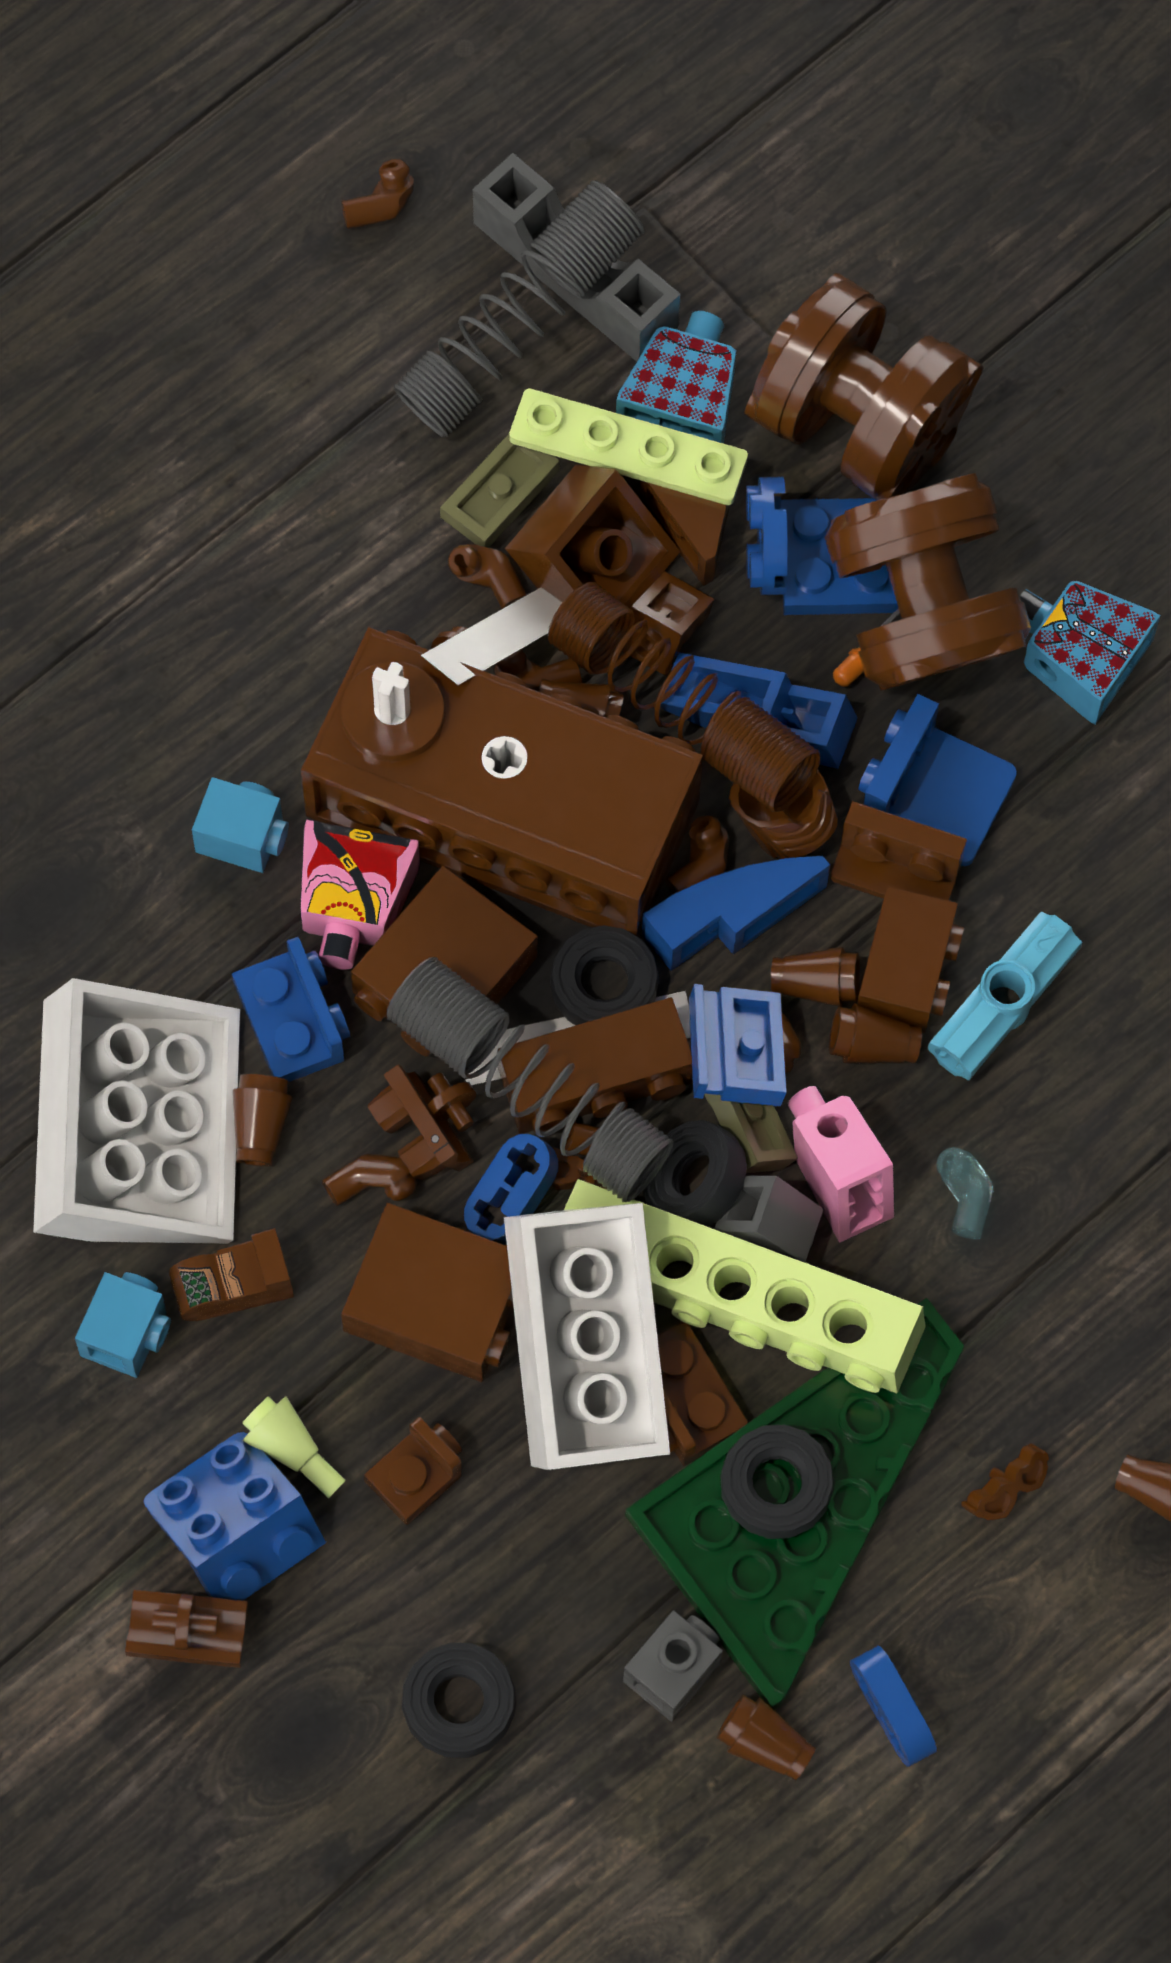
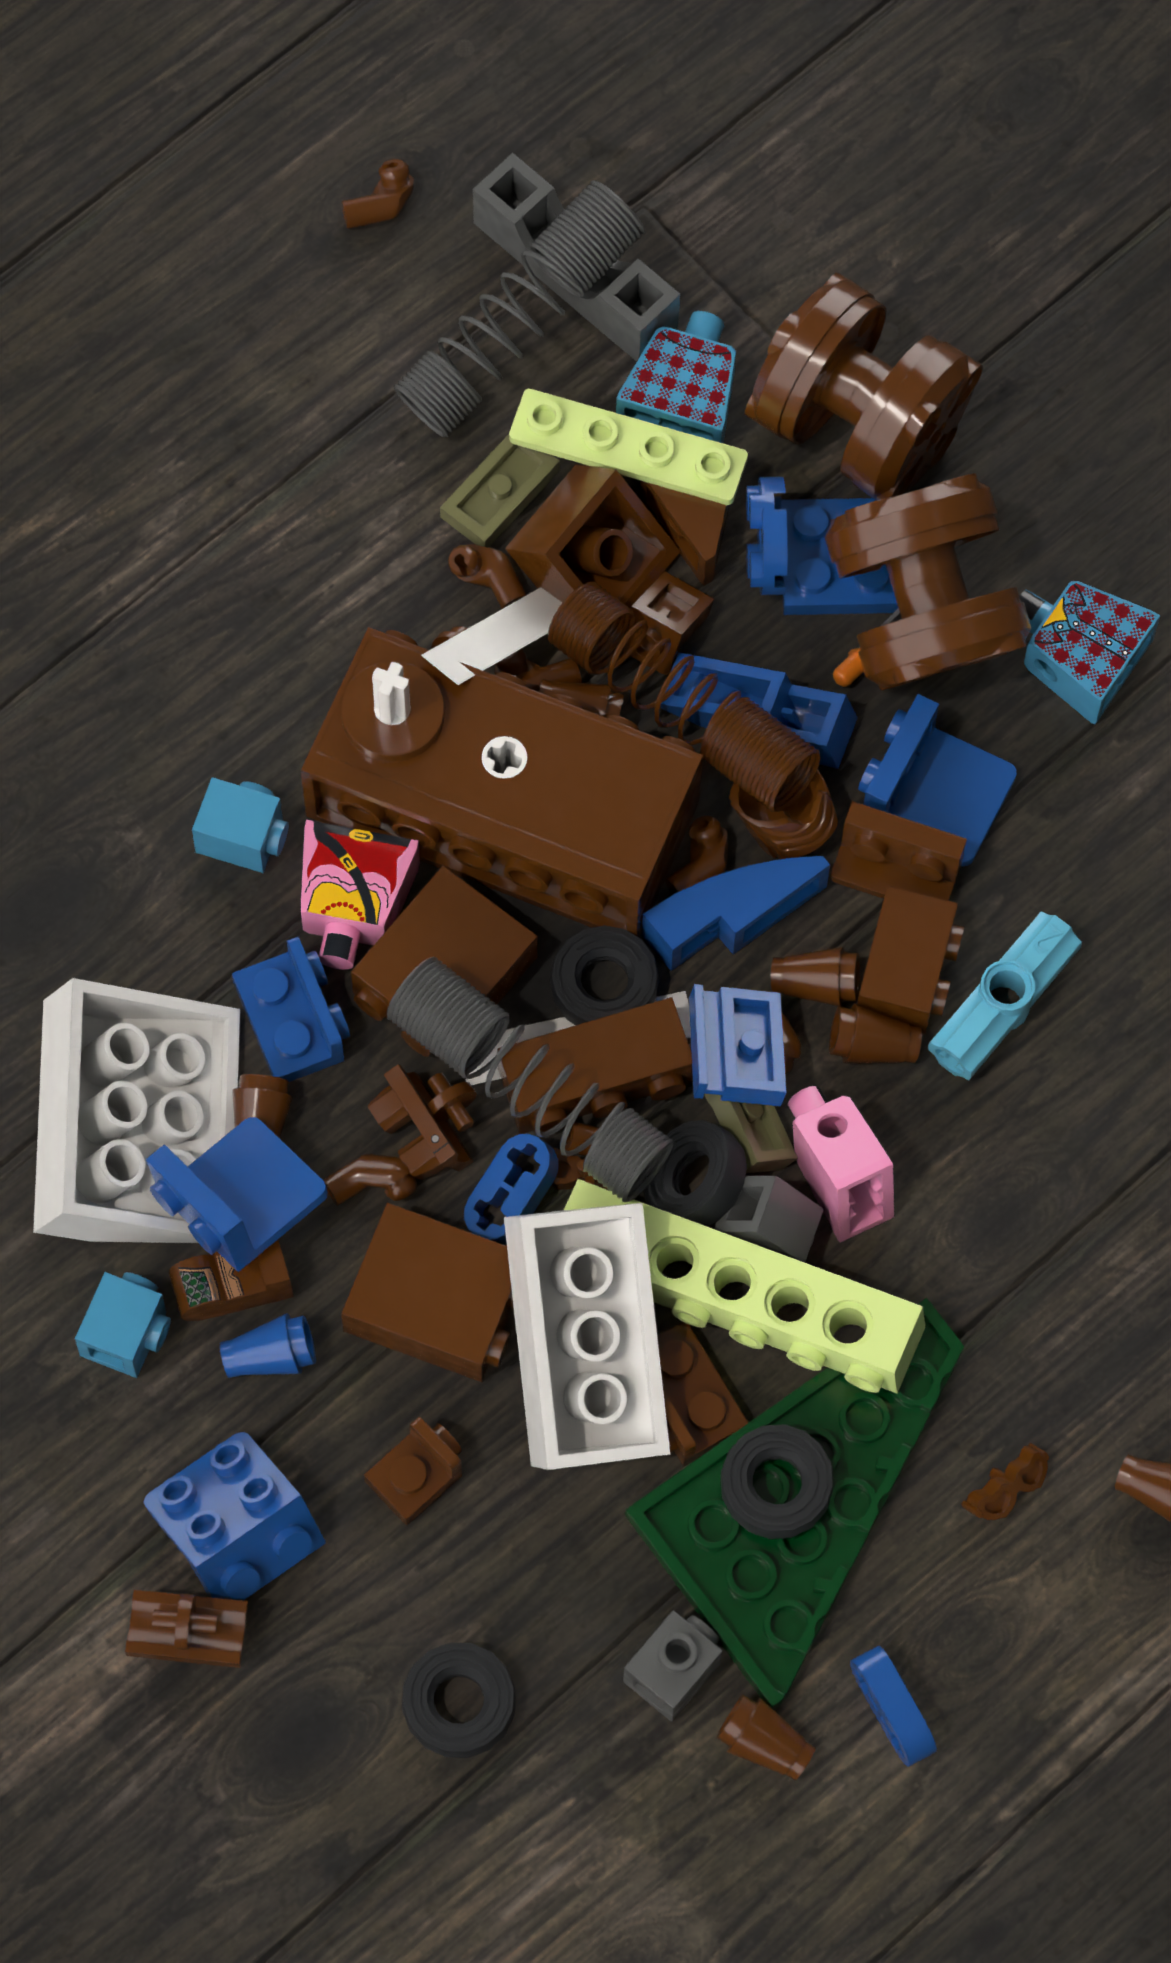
(238, 1191): none -> blue bracket
(272, 1348): none -> blue cone
(283, 1437): yellowish green cone -> none
(969, 1186): clear light blue arm -> none

